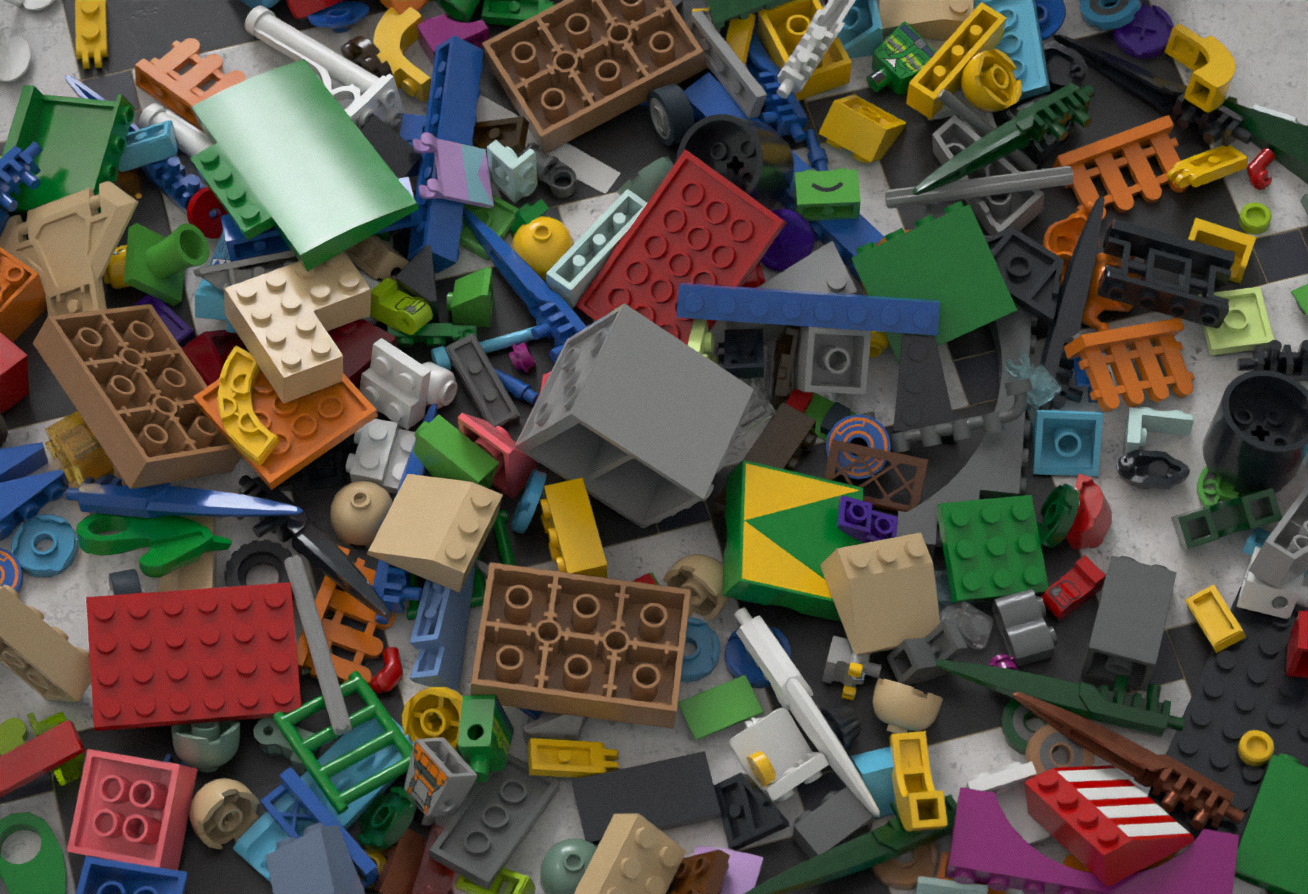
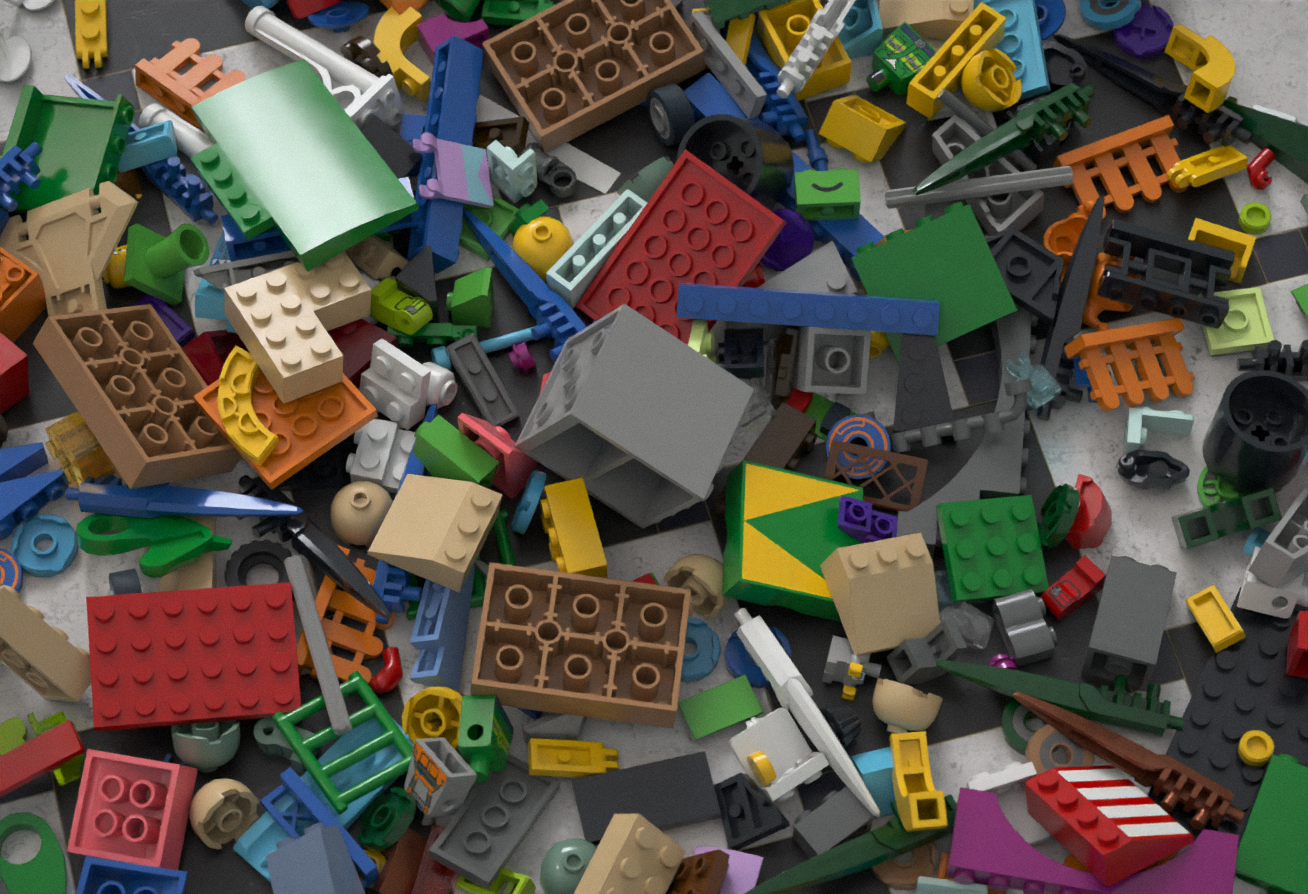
(199, 210): red piece -> none
(517, 387): blue animal -> none
(1067, 442): medium azure slope -> none

